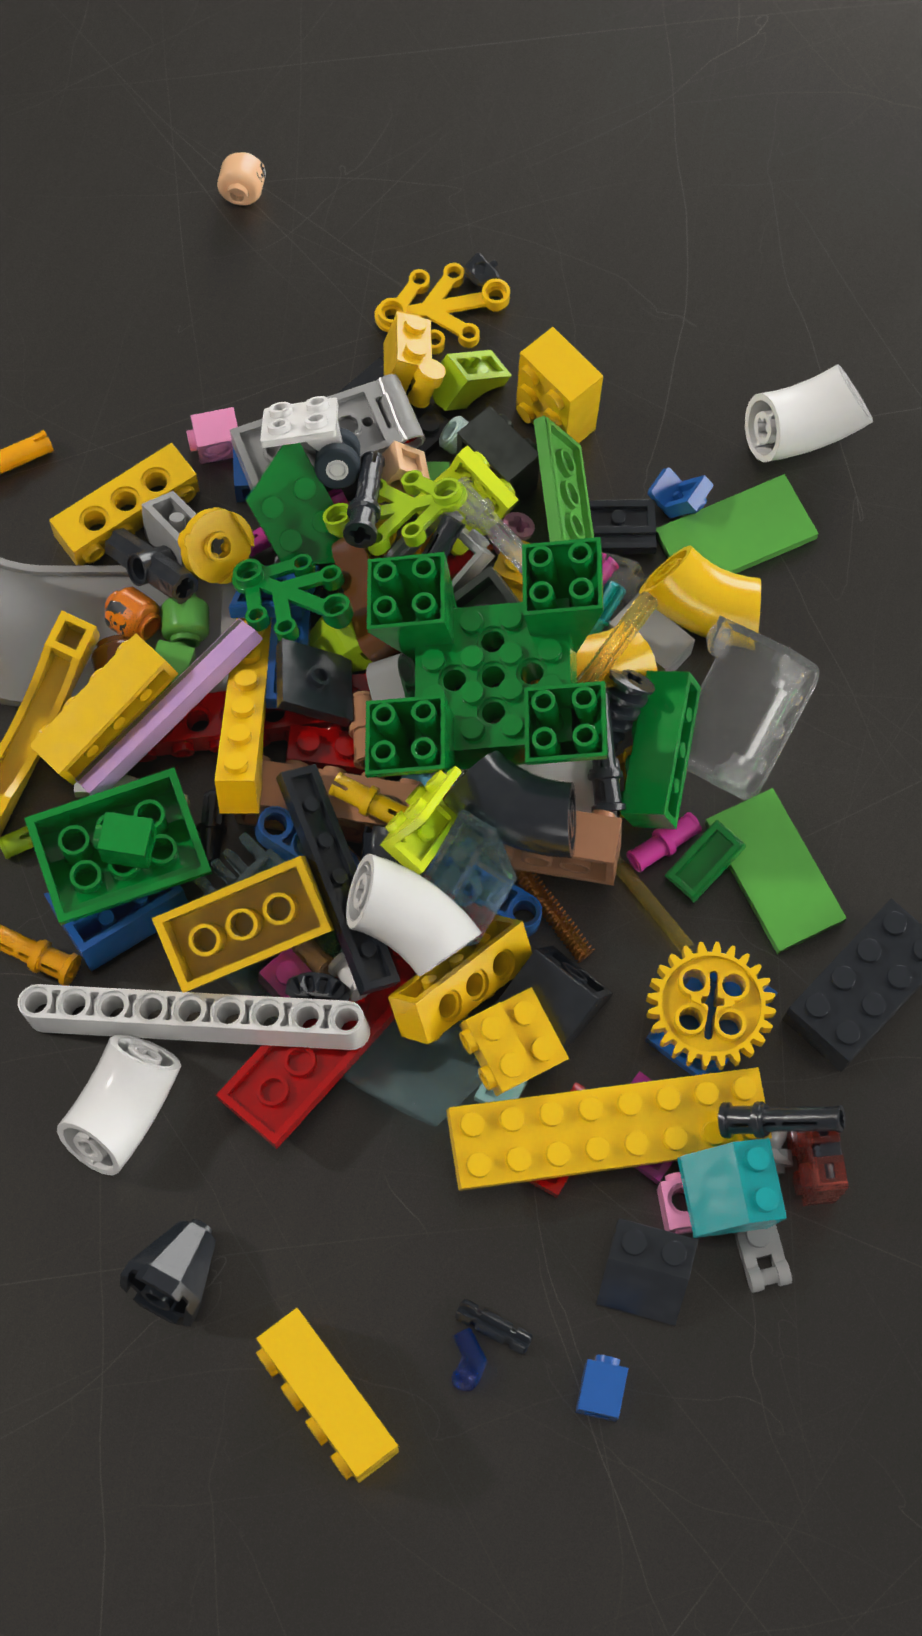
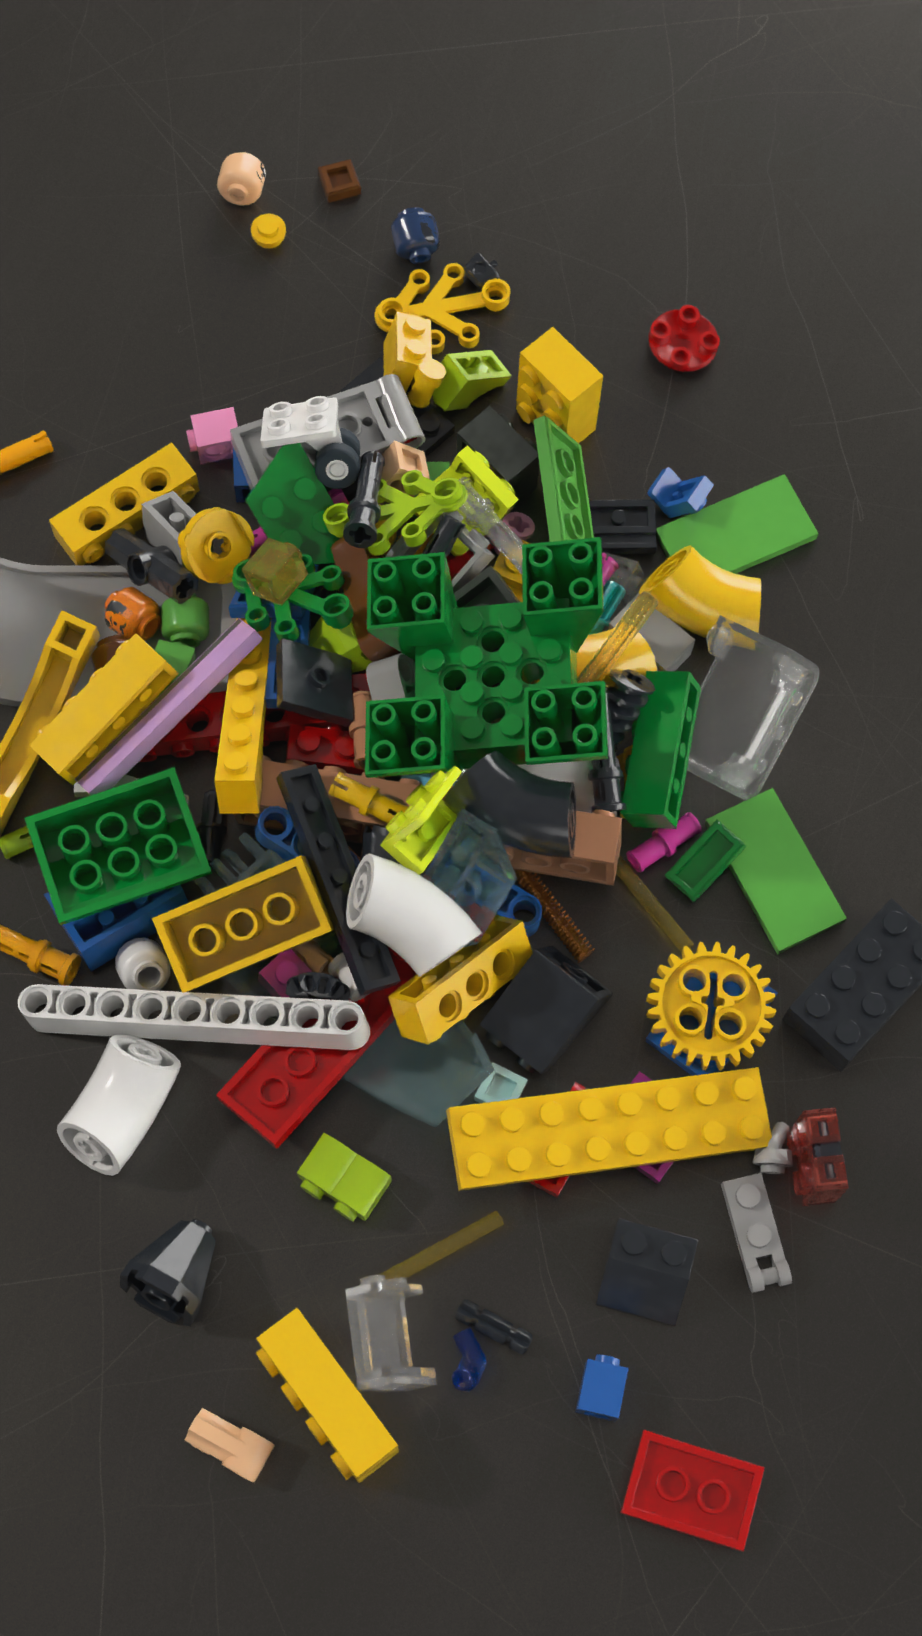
(125, 840): green brick -> none
(142, 965): none -> white head
(236, 1447): none -> light nougat piece
(268, 230): none -> yellow plate
(275, 571): none -> clear yellow brick
(339, 180): none -> reddish brown tile
(344, 1178): none -> lime brick
(382, 1336): none -> clear panel
(415, 235): none -> dark blue head
(445, 1247): none -> clear yellow bar
(448, 436): light aqua tile -> none
(512, 1042): yellow plate -> none
(673, 1219): bright pink brick -> none
(683, 339): none -> red dish
(692, 1490): none -> red plate
(732, 1188): teal slope -> none
(762, 1119): black pin -> none
(804, 416): white brick -> none

